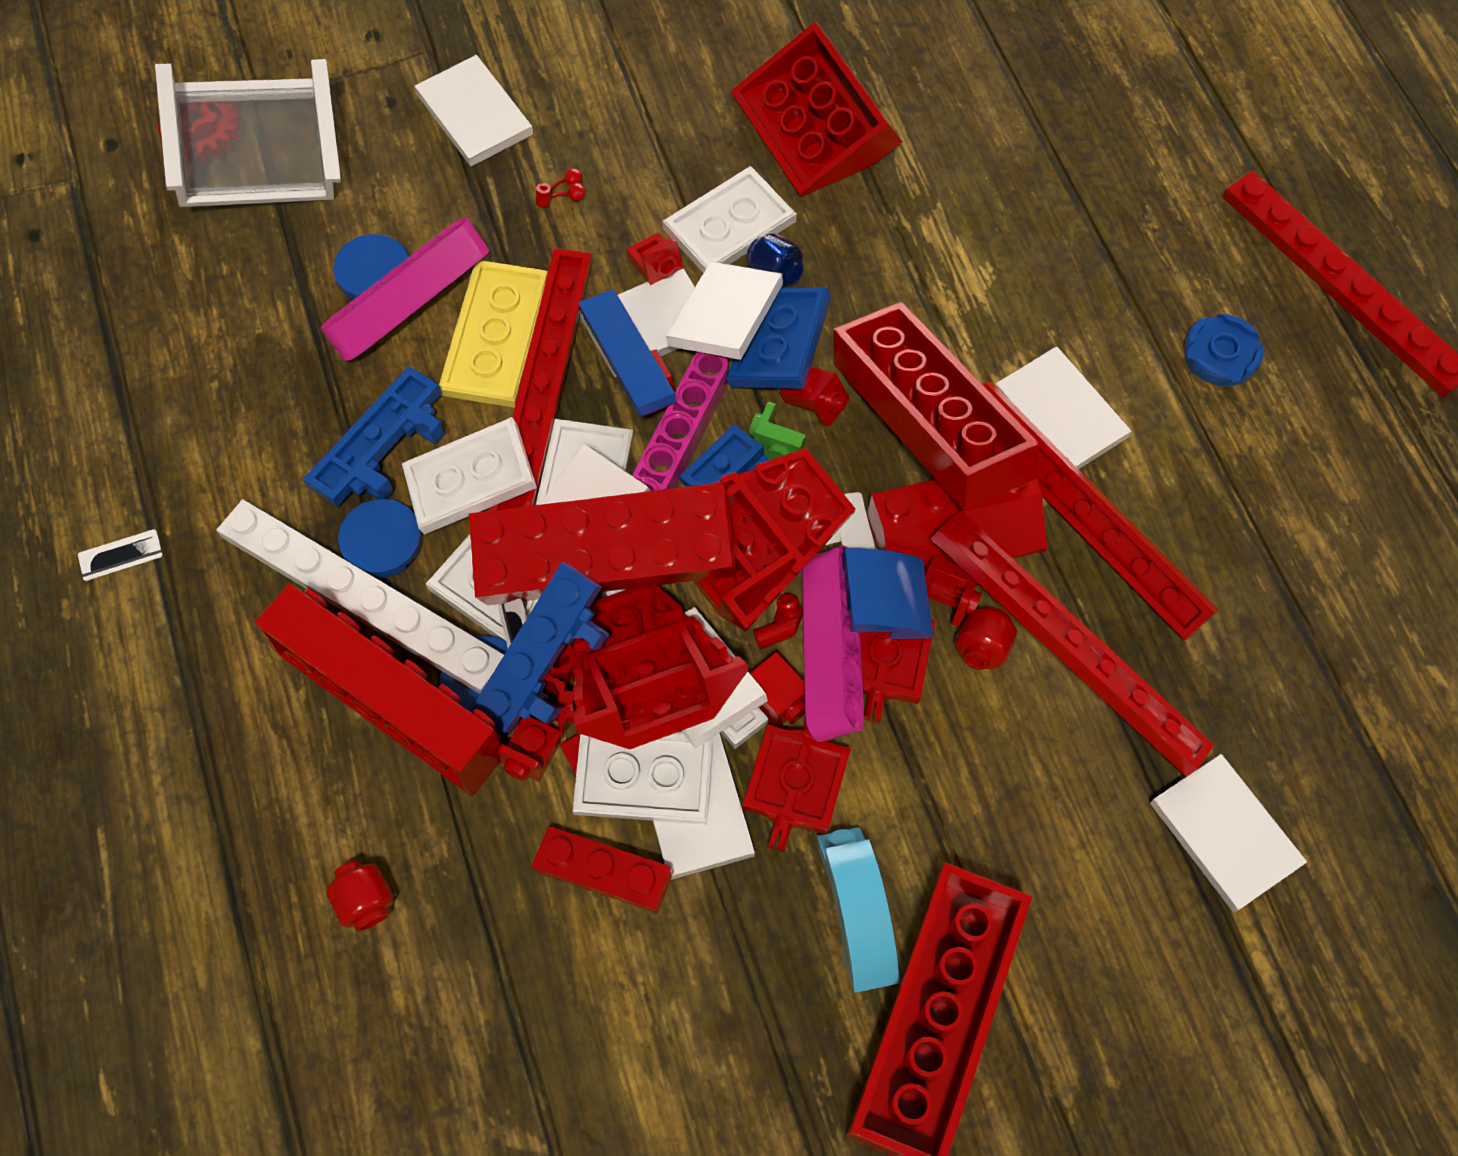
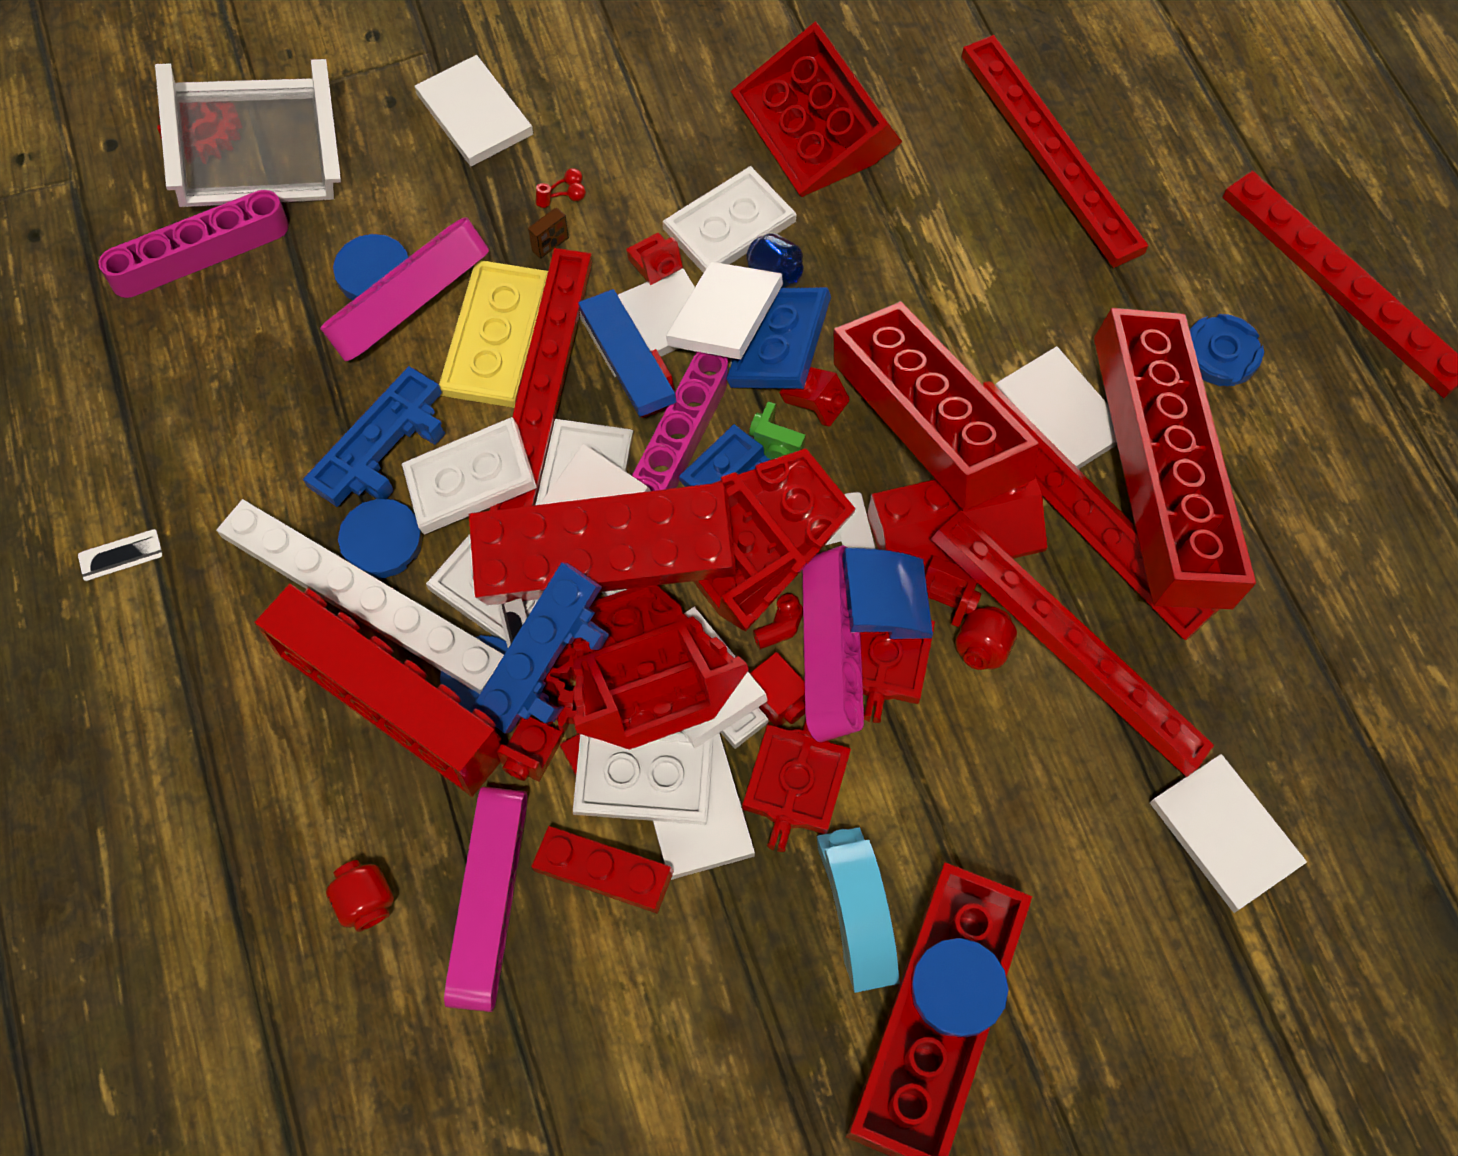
(194, 243): none -> dark pink beam
(486, 900): none -> dark pink beam
(548, 232): none -> reddish brown tile
(959, 988): none -> blue tile
(1054, 152): none -> red plate
(1172, 462): none -> red brick

